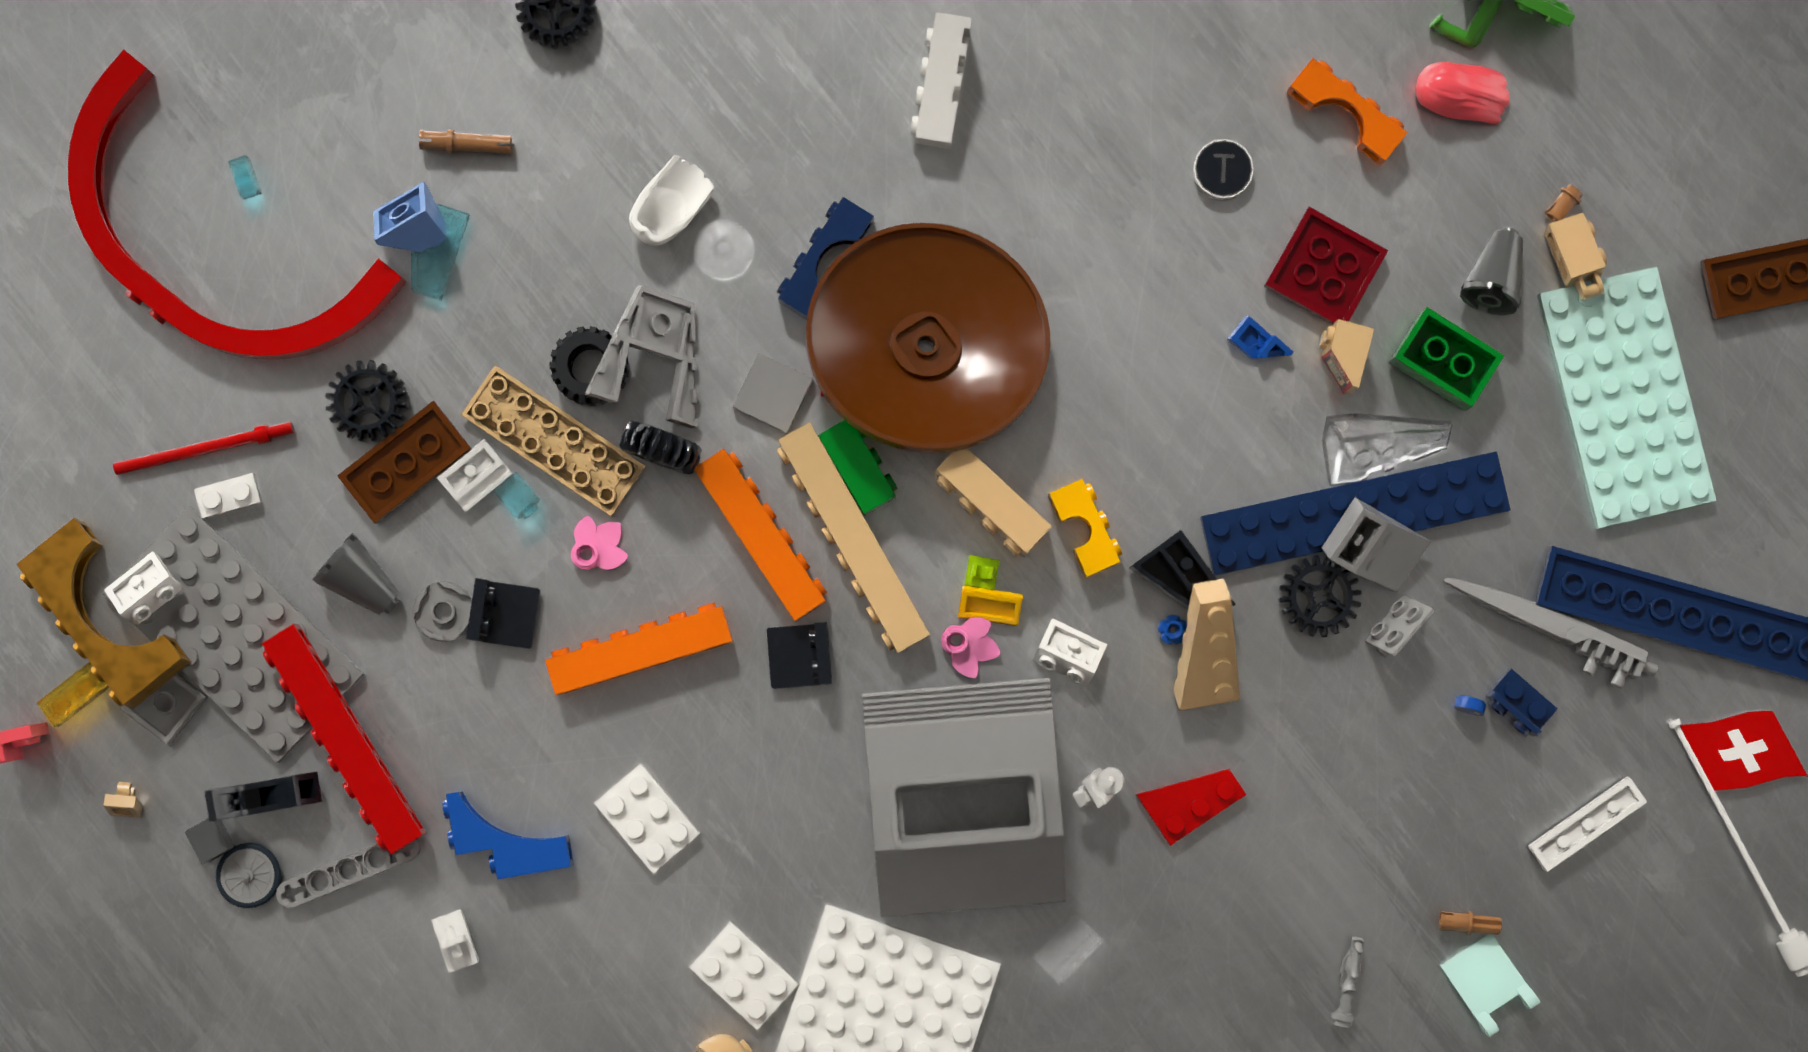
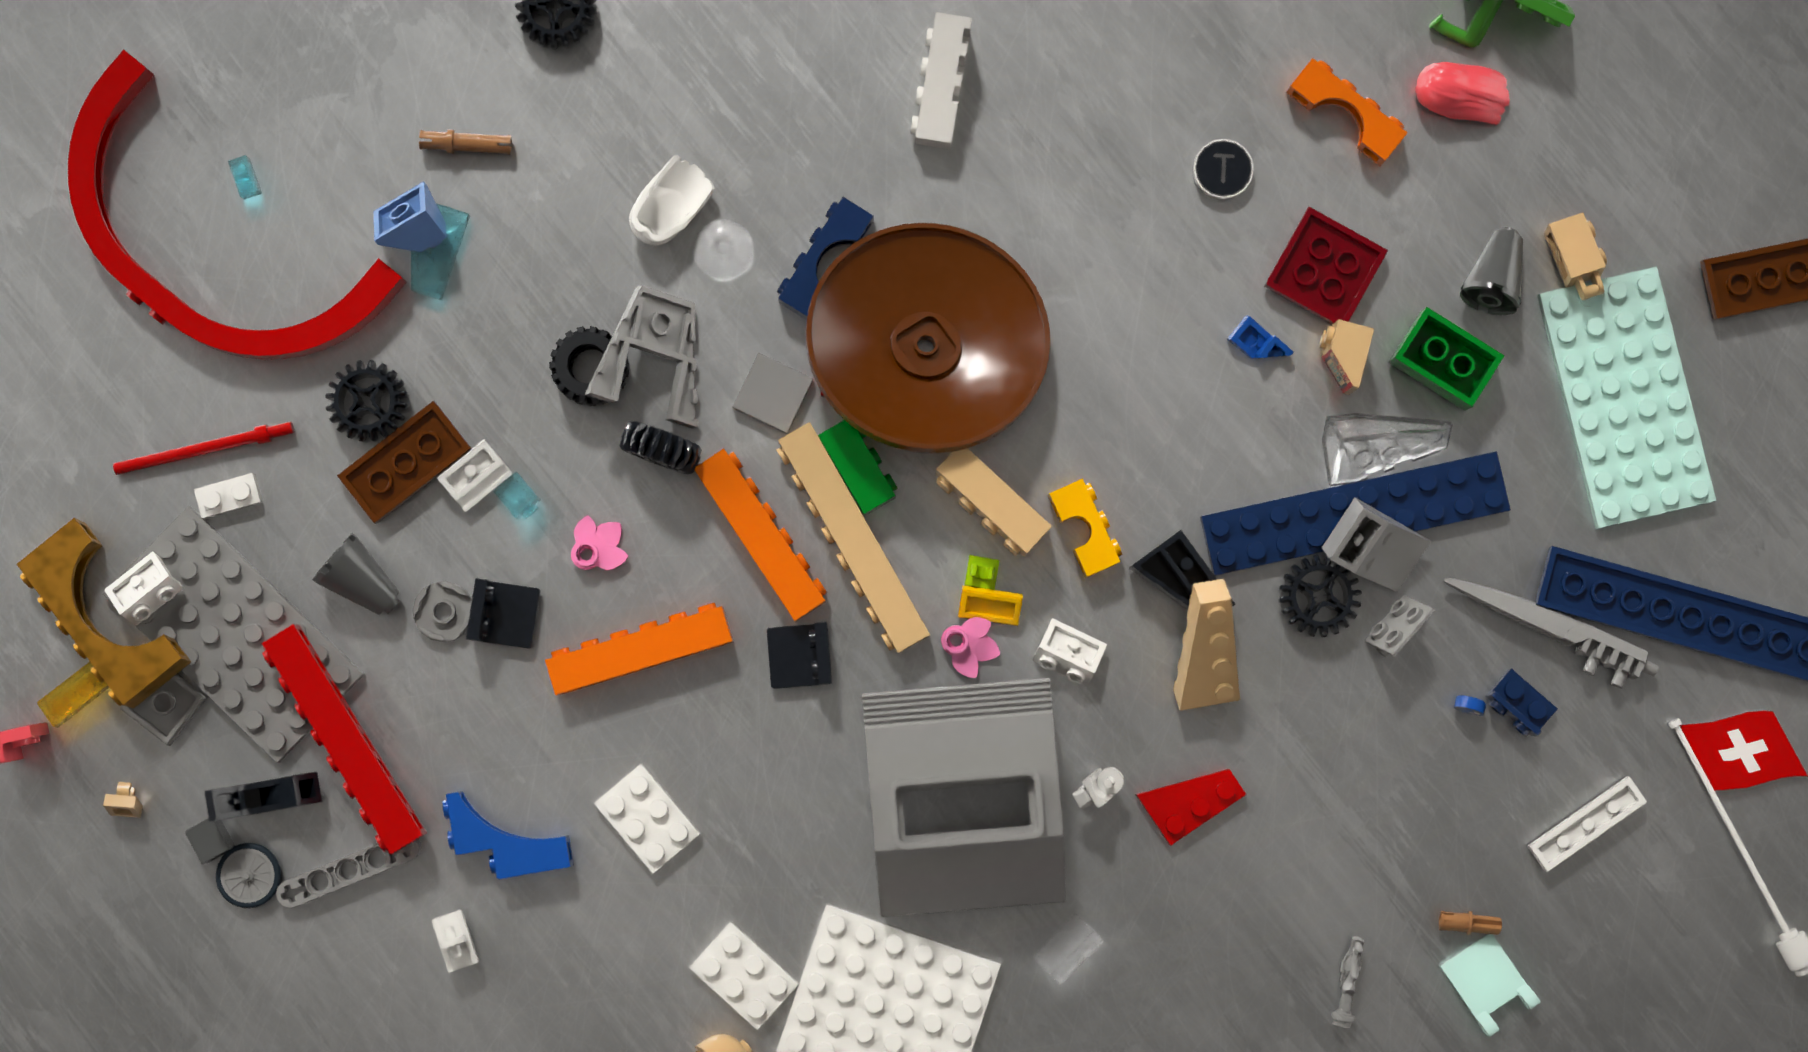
(553, 440): tan plate -> none
(1165, 626): blue plate -> none
(1564, 203): medium nougat pin -> none

